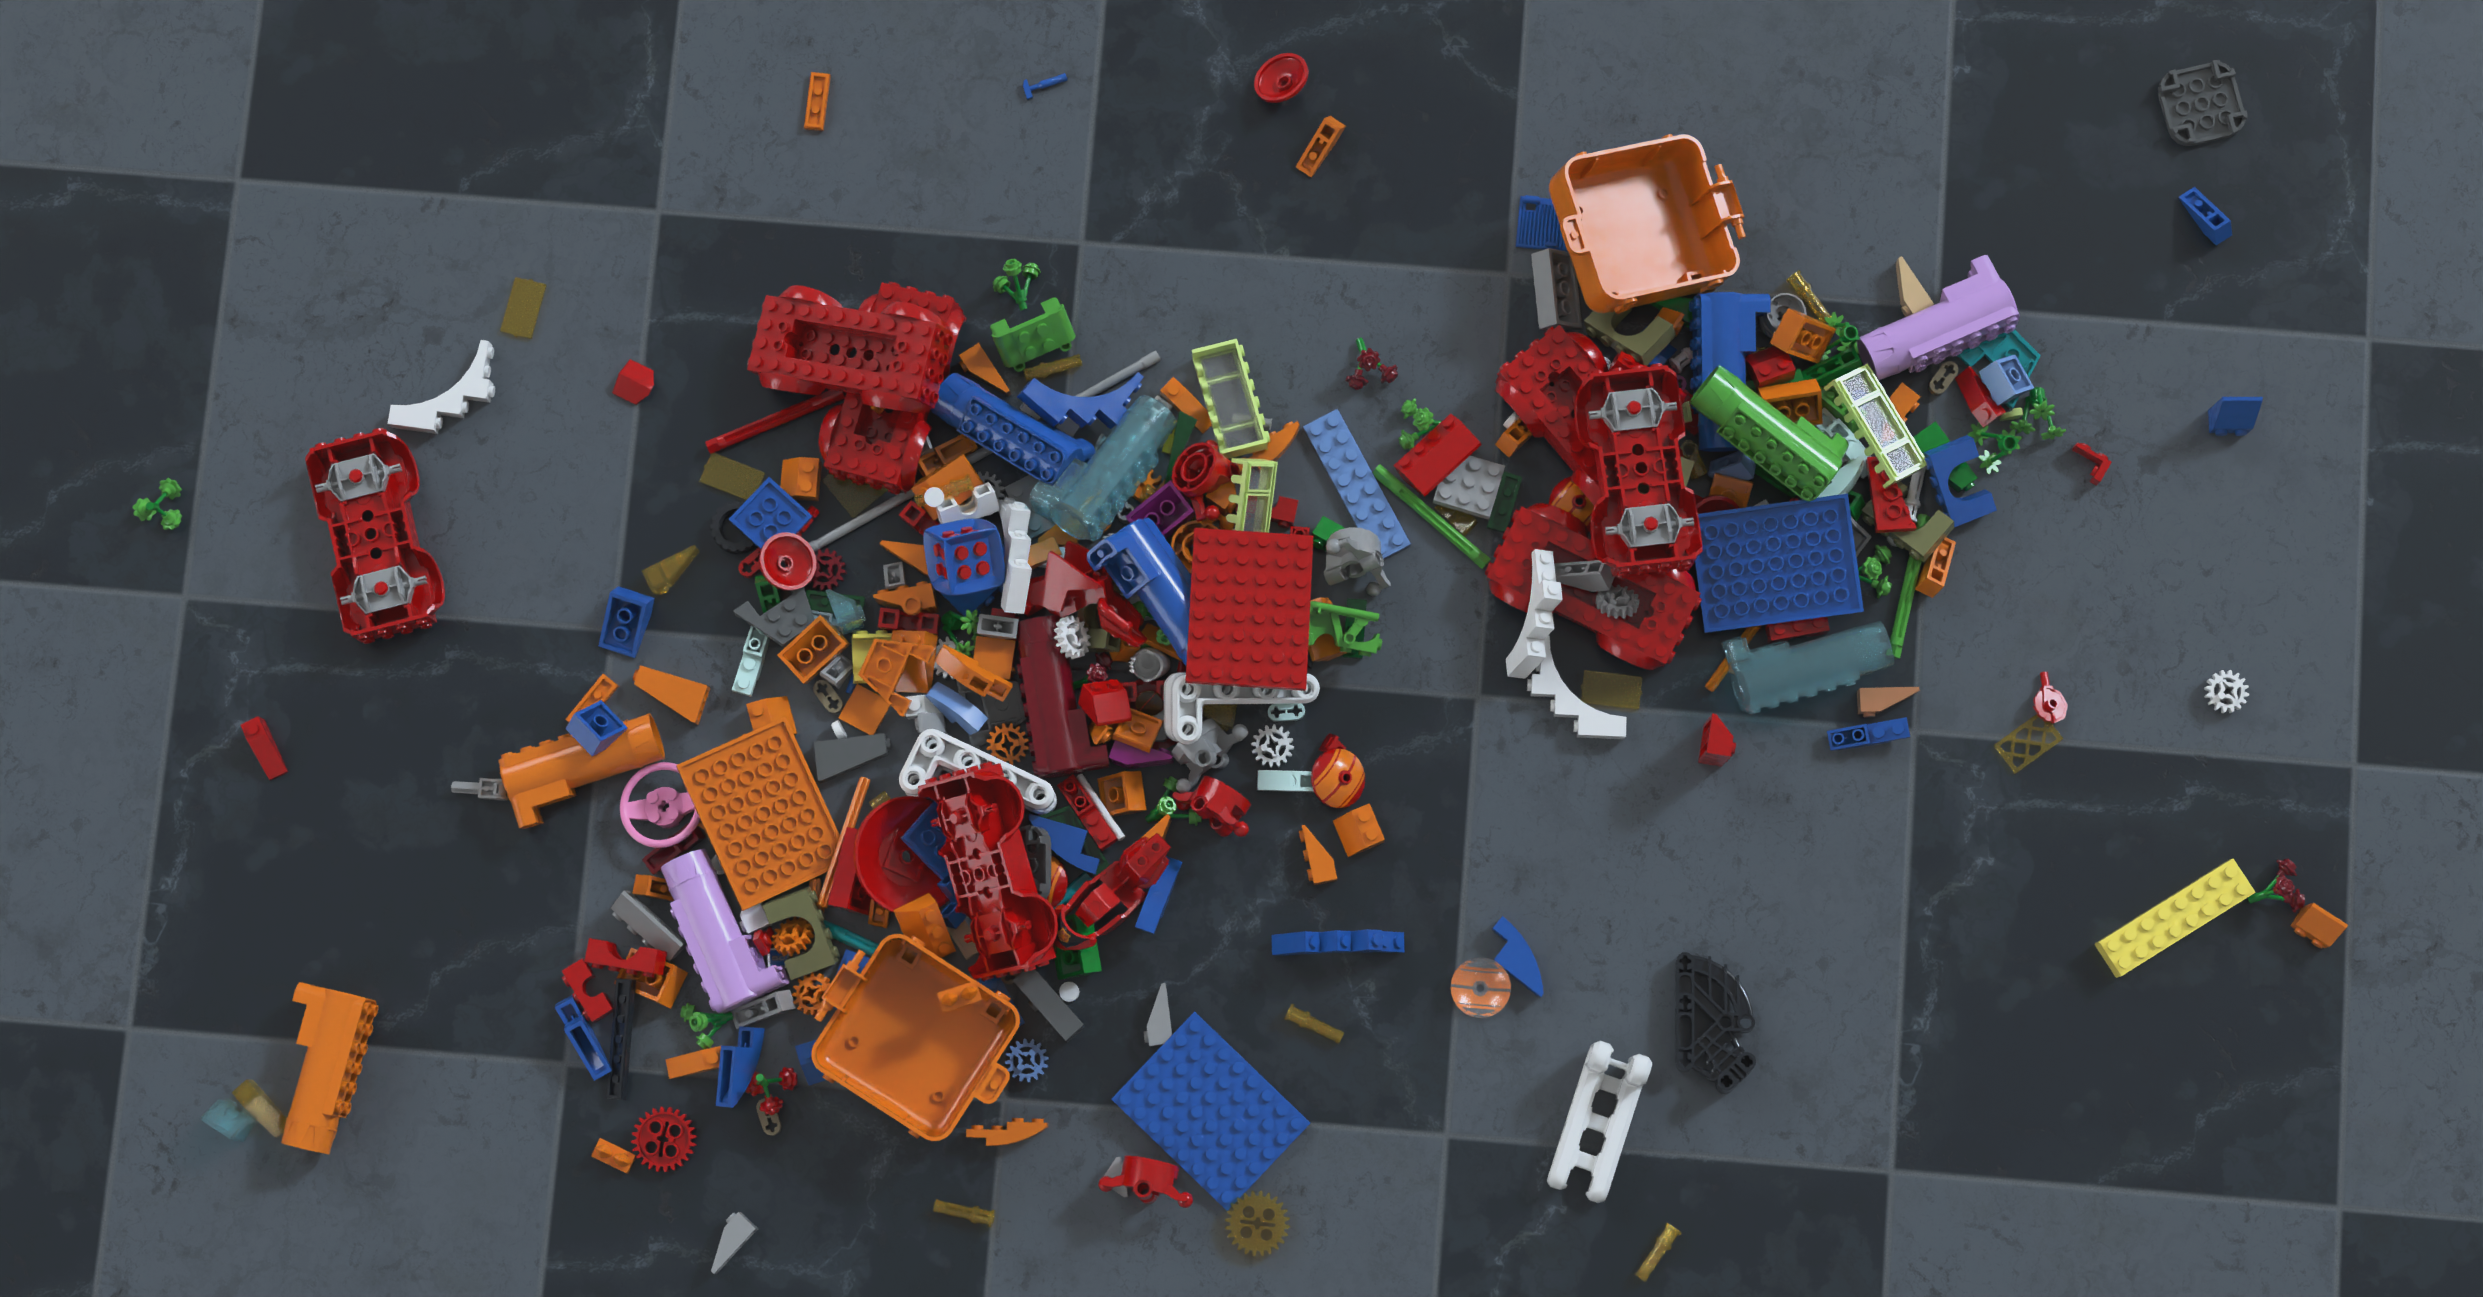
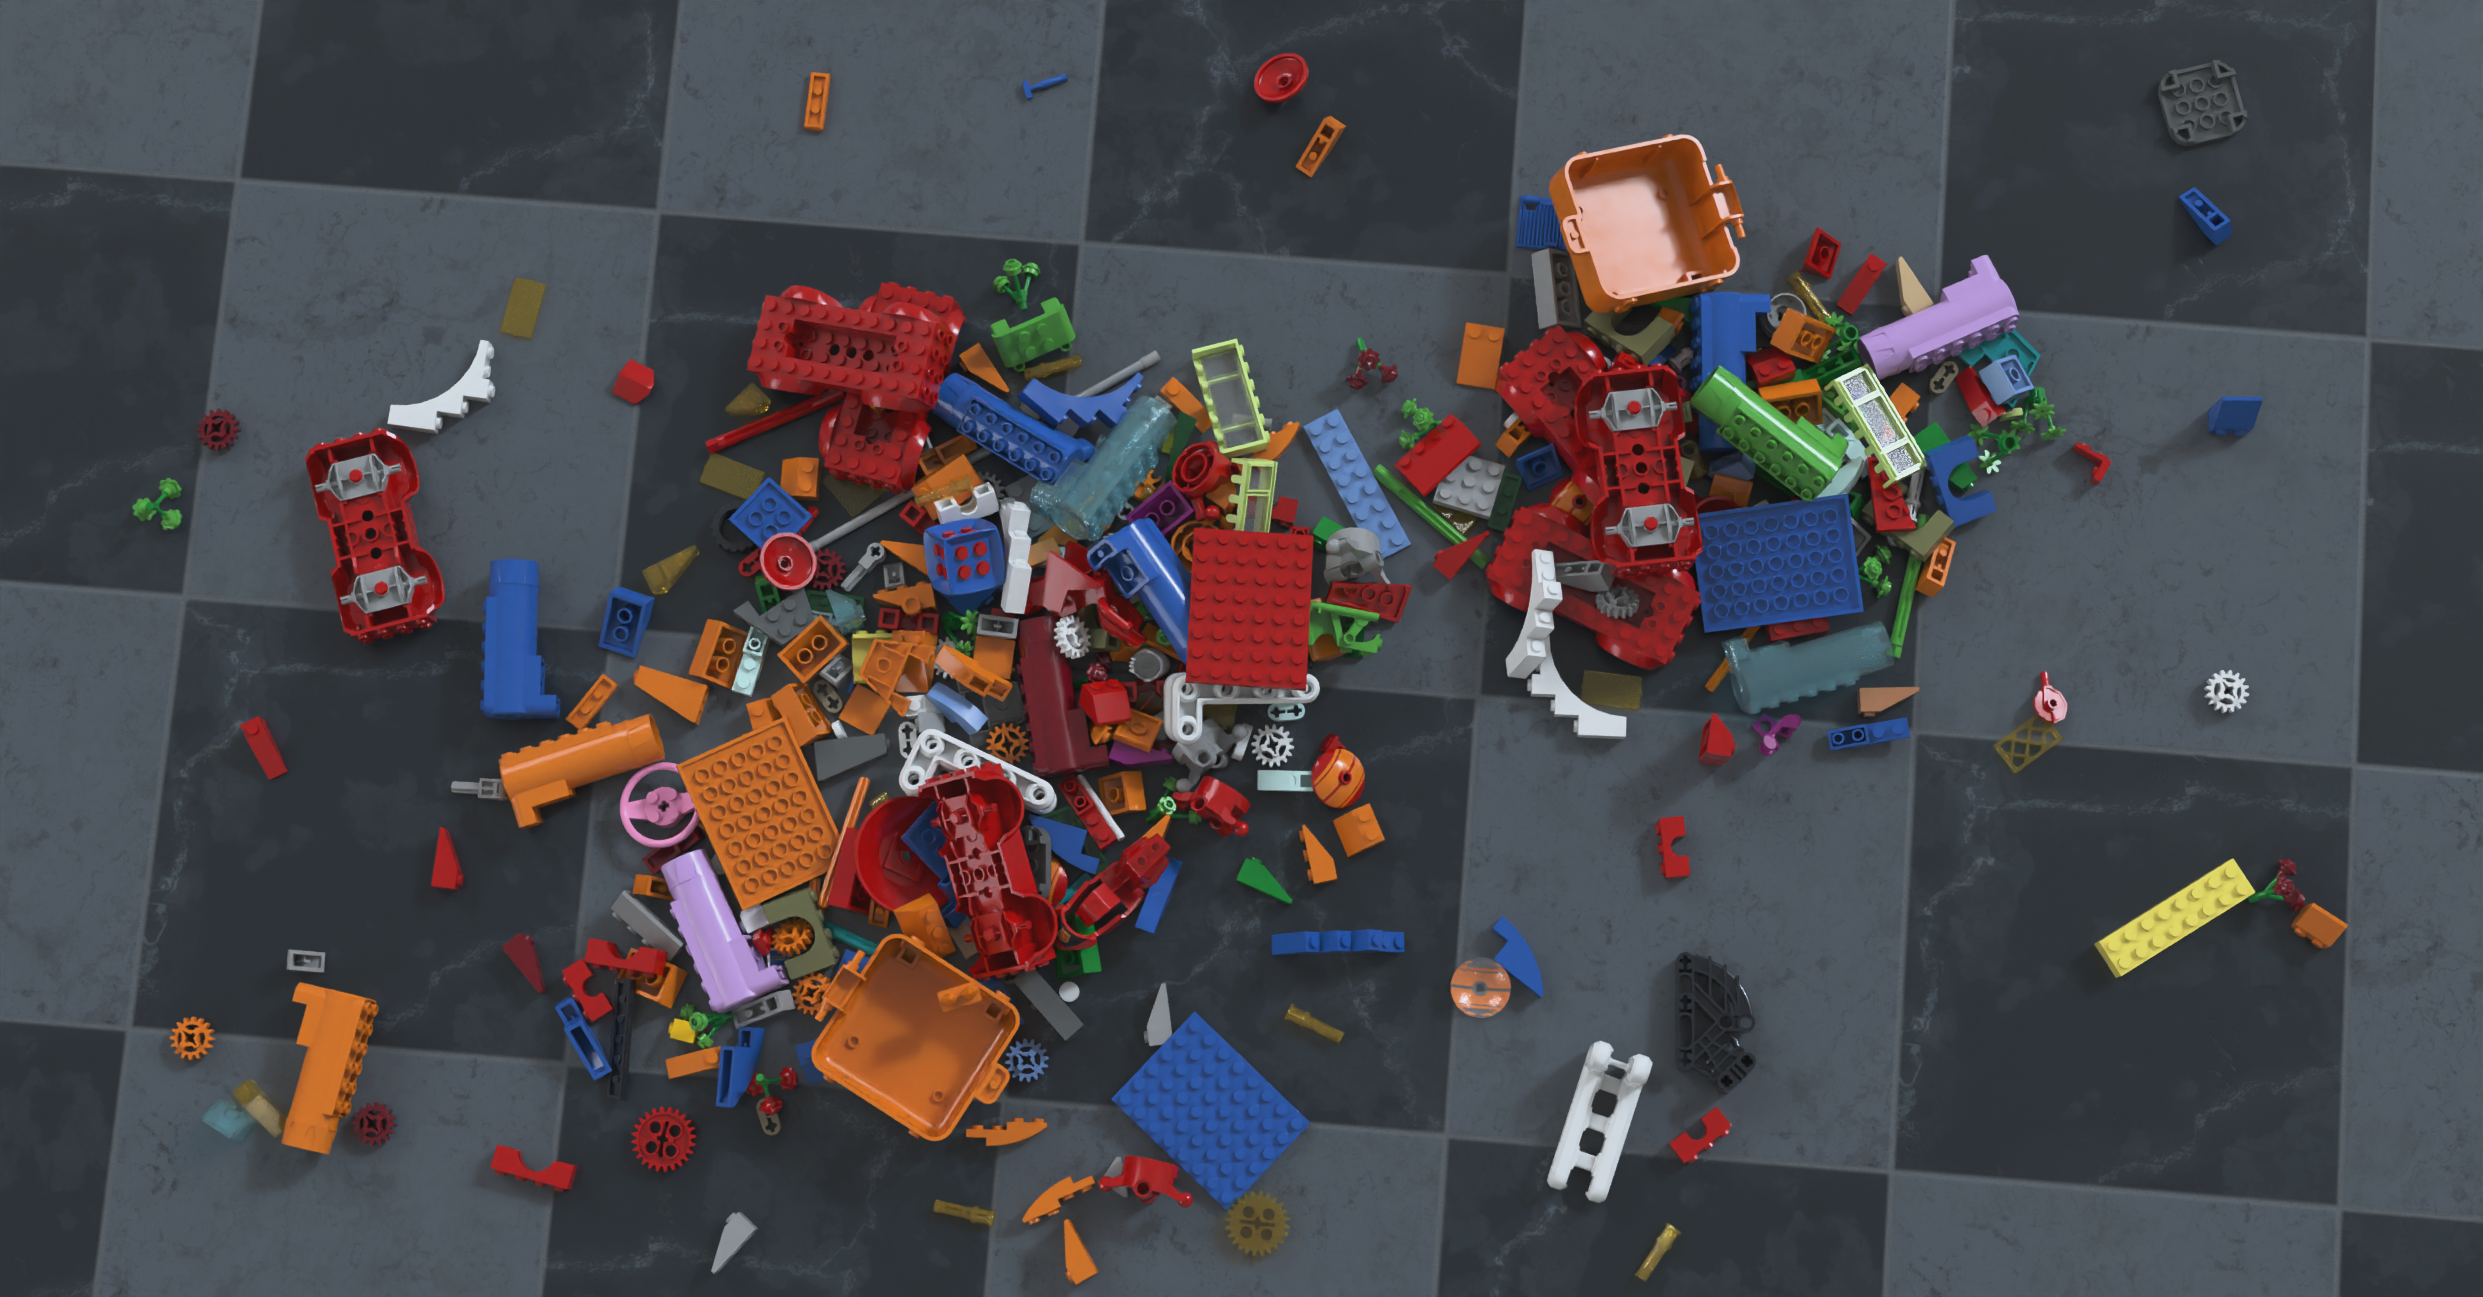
(198, 1044): none -> orange gear
(212, 434): none -> dark red gear
(305, 961): none -> light grey slope
(368, 1118): none -> dark red gear
(447, 870): none -> red slope
(510, 1161): none -> red arch
(511, 666): none -> blue piece
(526, 958): none -> dark red slope
(595, 727): blue slope -> none
(613, 1155): orange tile -> none
(682, 1031): none -> yellow brick
(718, 654): none -> orange slope
(749, 402): none -> clear yellow slope
(802, 713): none -> orange slope
(865, 565): none -> light grey connector
(903, 737): none -> white beam
(934, 497): white tile -> none
(1049, 1201): none -> orange slope
(1078, 1260): none -> orange slope
(1240, 746): none -> white beam
(1259, 878): none -> green slope
(1372, 597): none -> red wing
(1455, 557): none -> red slope
(1480, 356): none -> orange slope
(1539, 467): none -> blue slope
(1668, 830): none -> red arch
(1715, 1126): none -> red arch
(1783, 728): none -> magenta piece
(1821, 254): none -> red slope
(1861, 284): none -> red slope

